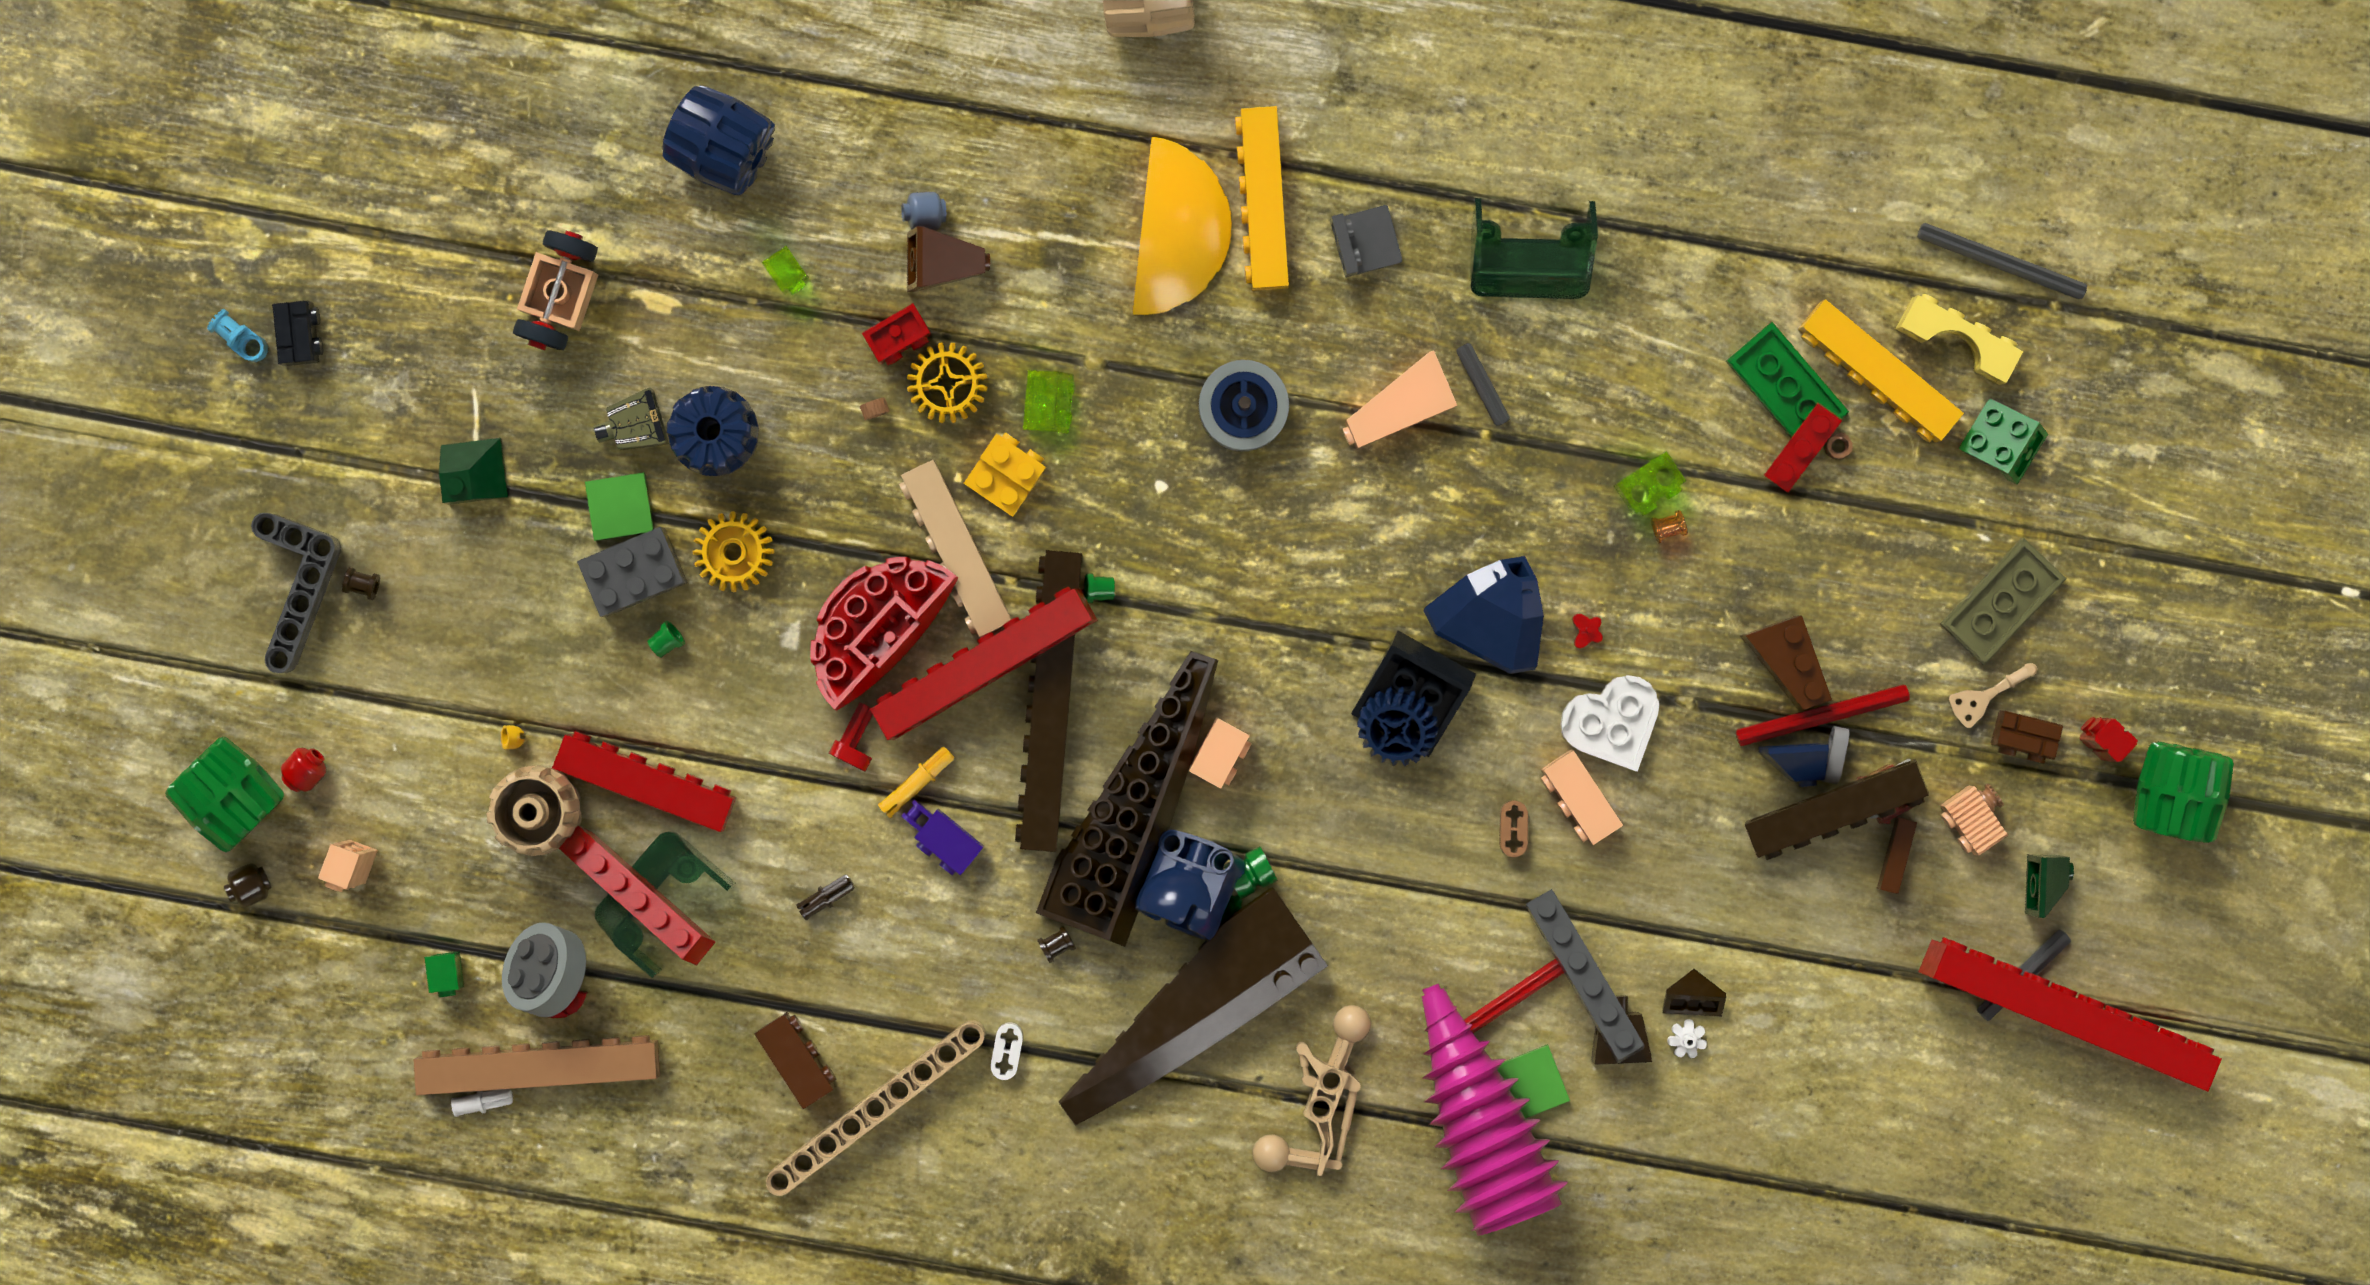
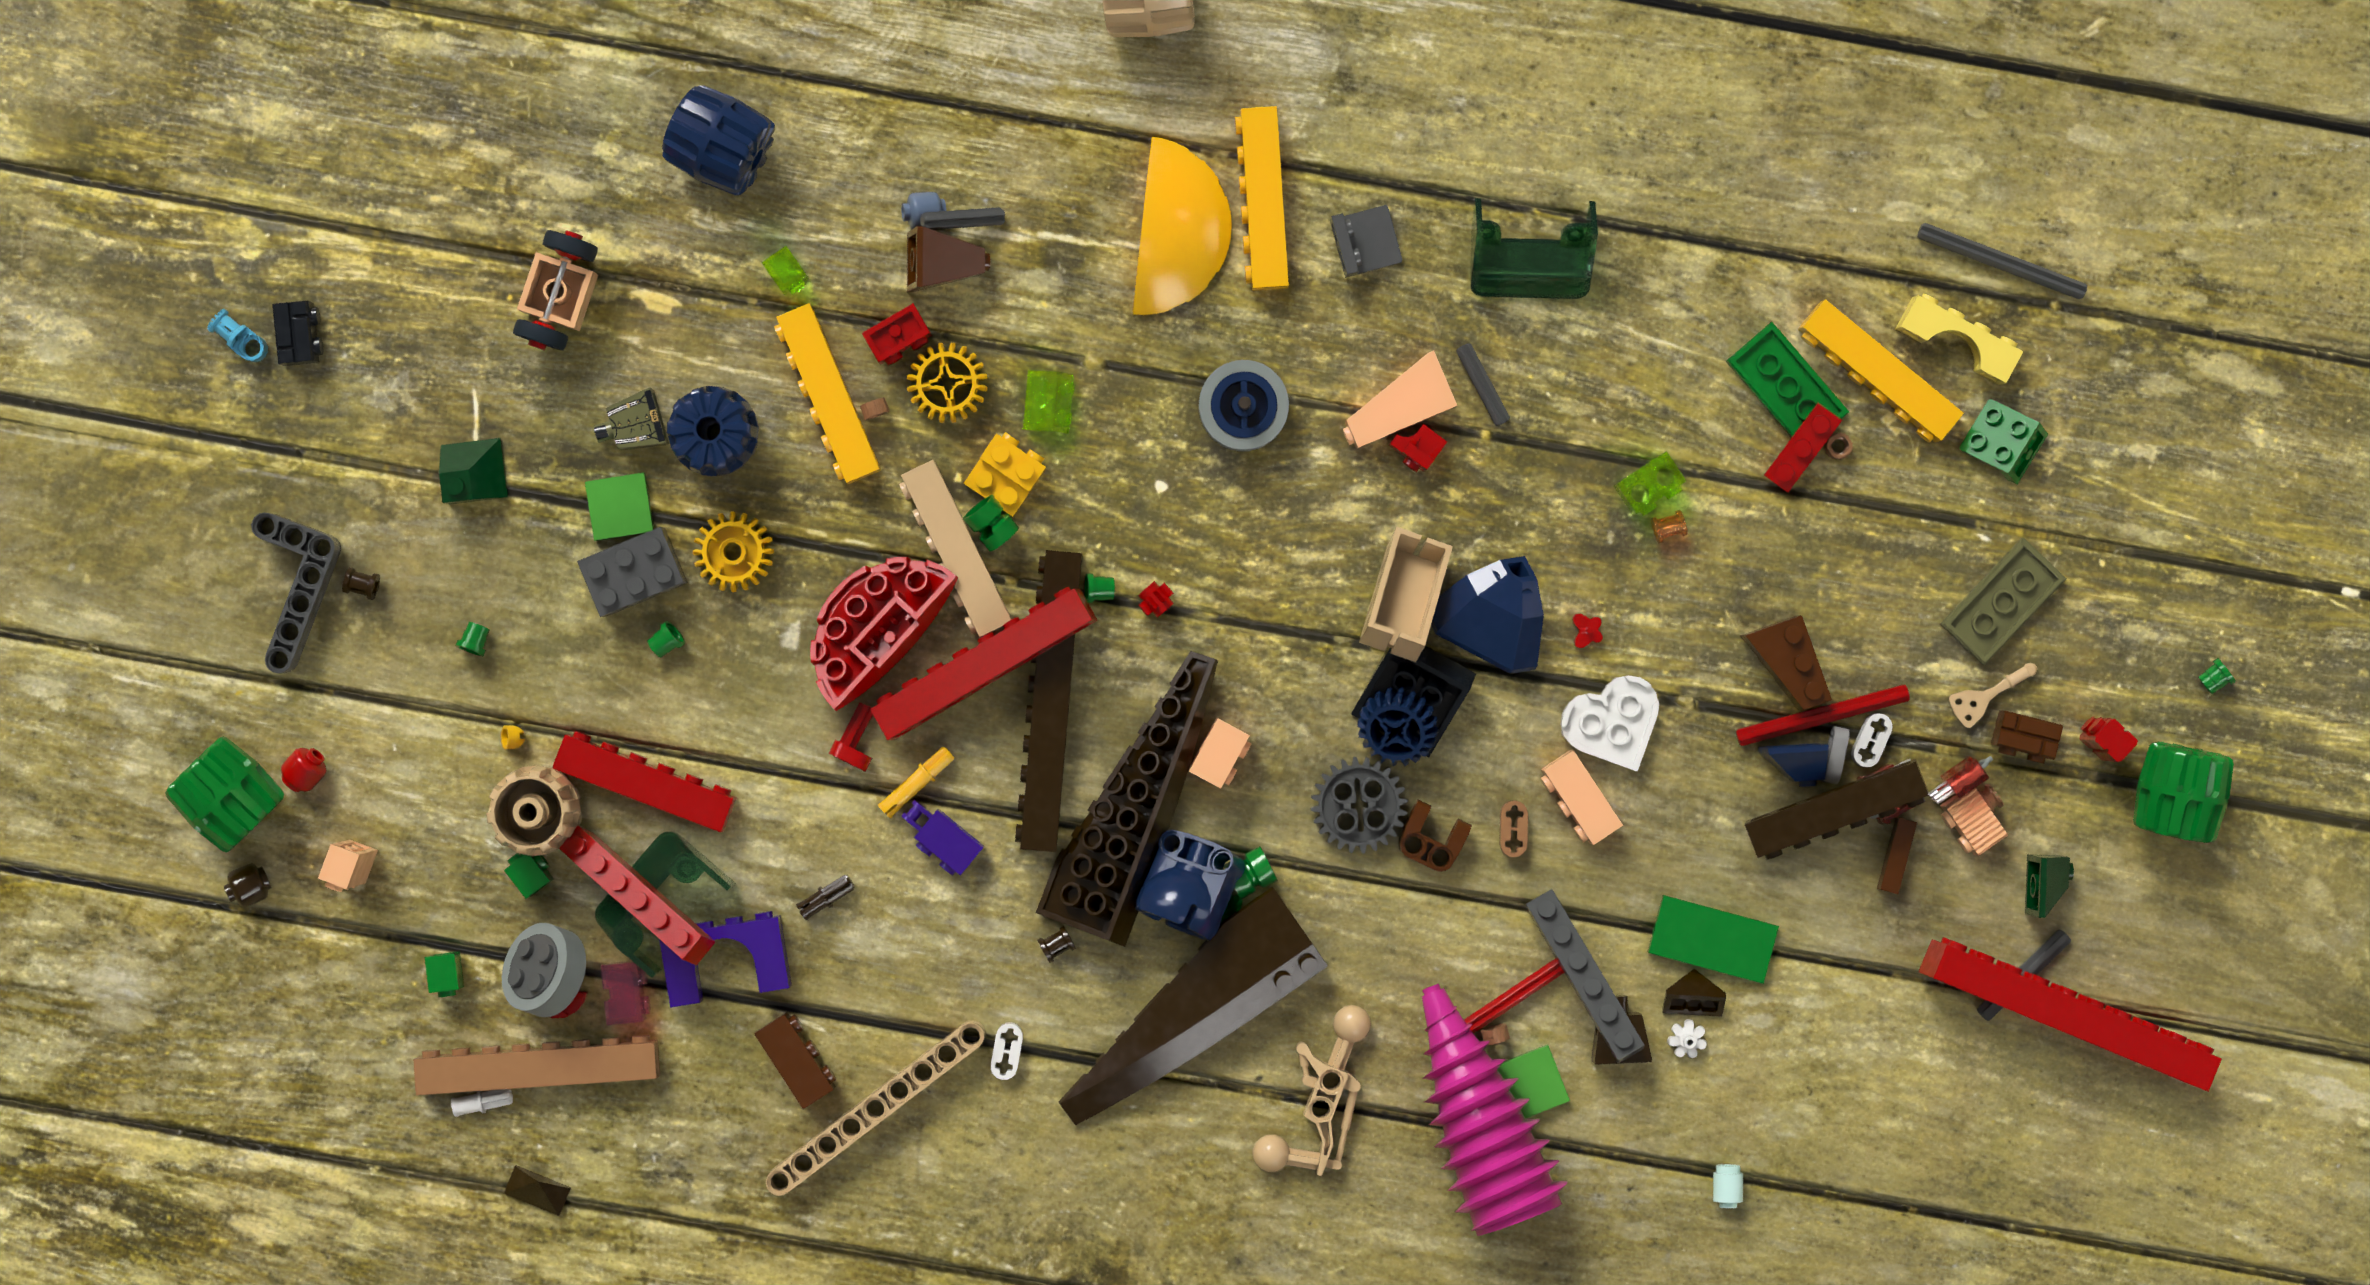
(473, 639): none -> green piece
(528, 873): none -> green brick
(537, 1190): none -> dark brown slope
(626, 992): none -> clear pink brick
(760, 935): none -> dark purple arch
(828, 394): none -> yellow brick
(963, 218): none -> dark grey axle
(991, 523): none -> green wheel
(1155, 599): none -> red gear
(1386, 802): none -> dark grey gear
(1406, 595): none -> tan piece
(1419, 449): none -> red brick
(1428, 845): none -> reddish brown piece
(1495, 1034): none -> medium nougat axle
(1713, 939): none -> green tile
(1728, 1185): none -> light aqua brick
(1878, 742): none -> white beam
(1961, 779): none -> clear red piece
(2216, 677): none -> green piece

